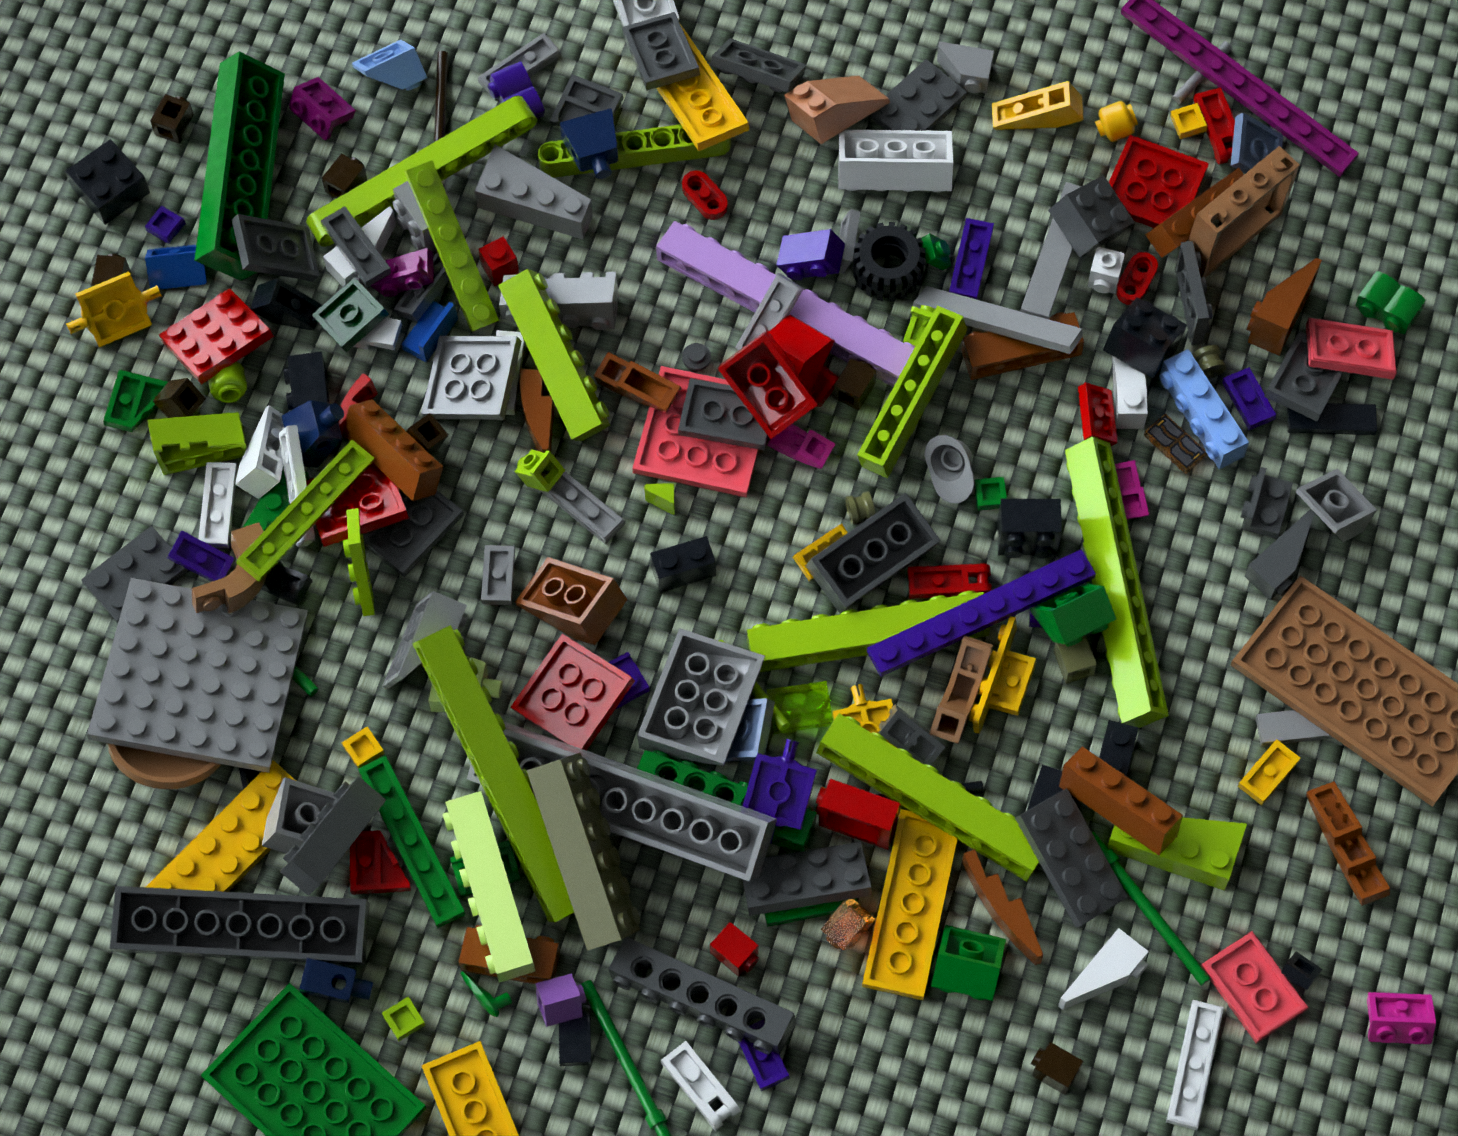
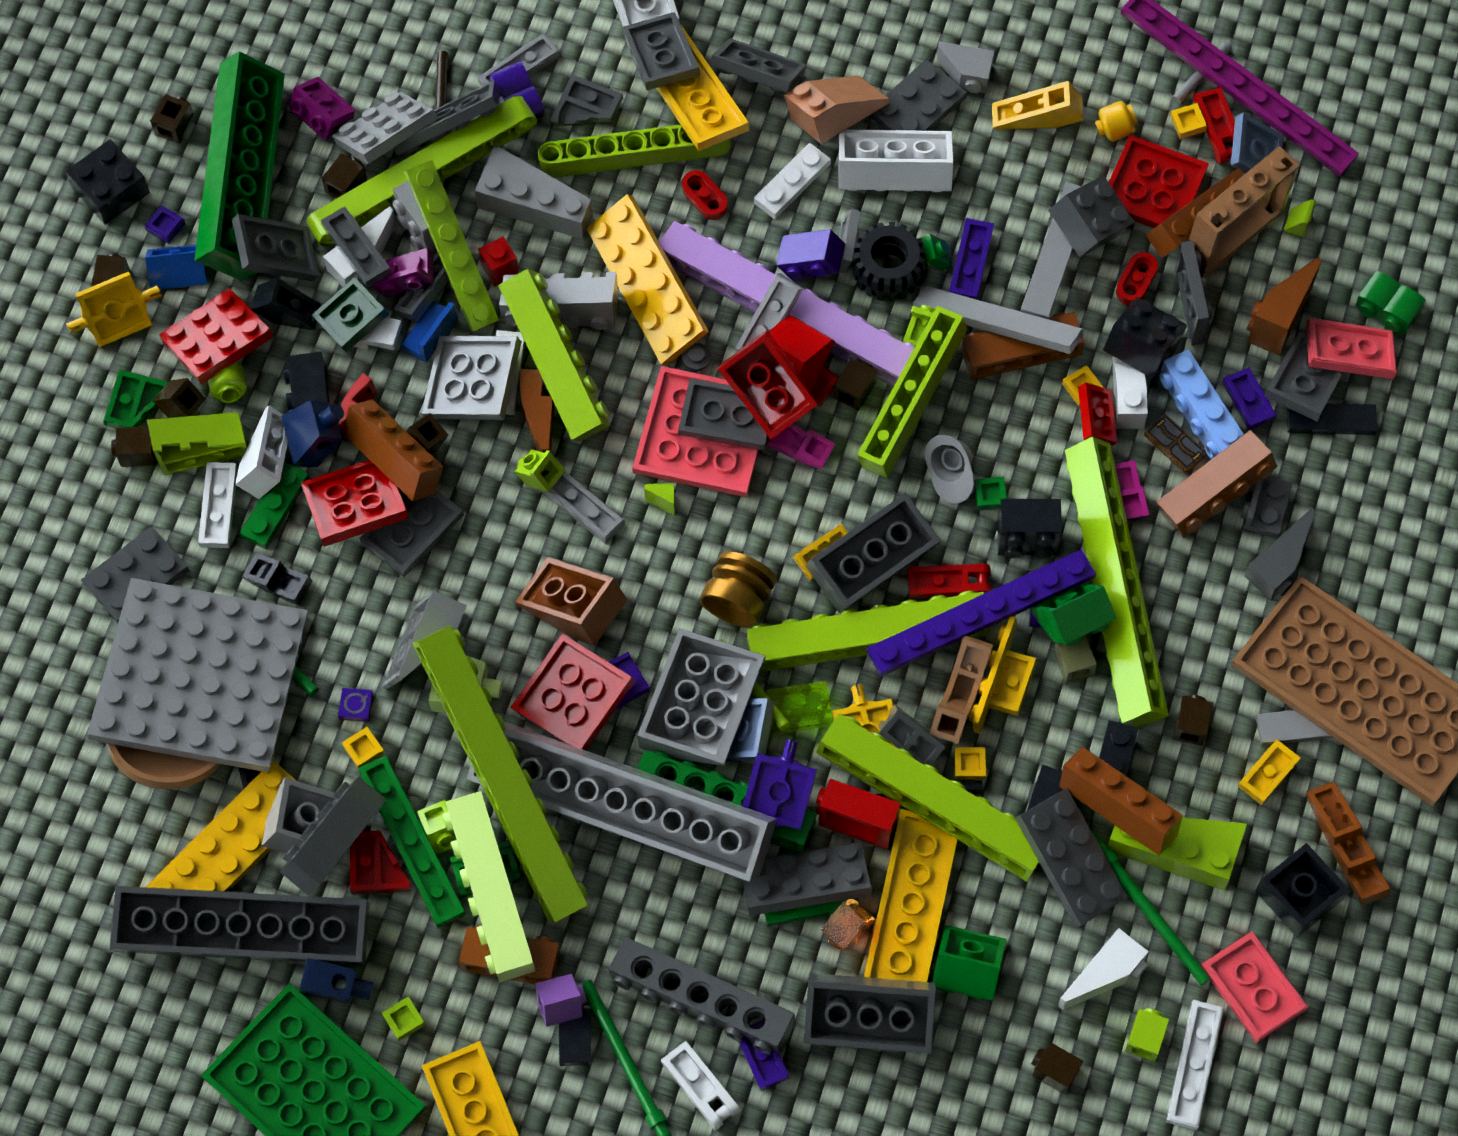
(133, 447): none -> dark brown brick
(200, 557): dark purple plate -> none
(237, 587): medium nougat arch -> none
(294, 471): white tile -> none
(305, 510): lime plate -> none
(355, 705): none -> dark purple tile
(358, 570): lime wing -> none
(384, 127): none -> light grey plate
(393, 65): light blue slope -> none
(435, 827): none -> lime bracket
(454, 114): none -> dark grey plate
(489, 1003): green bar -> none
(498, 575): light grey plate -> none
(584, 851): olive brick -> none
(591, 142): dark blue torso -> none
(636, 382): dark orange slope -> none
(647, 280): none -> yellow plate
(683, 564): black brick -> none
(735, 949): red brick -> none
(738, 589): none -> pearl gold wheel
(792, 180): none -> white plate
(859, 507): olive wheel -> none
(869, 1013): none -> dark grey brick
(969, 763): none -> yellow plate
(1007, 914): dark orange slope -> none
(1078, 378): none -> yellow plate
(1105, 270): white bracket -> none
(1147, 1034): none -> lime brick
(1193, 720): none -> dark brown brick
(1209, 360): olive wheel -> none
(1217, 484): none -> brick
(1300, 218): none -> lime slope
(1301, 890): none -> black brick
(1301, 971): black plate -> none
(1338, 504): light grey slope -> none
(1401, 1018): dark pink bracket -> none

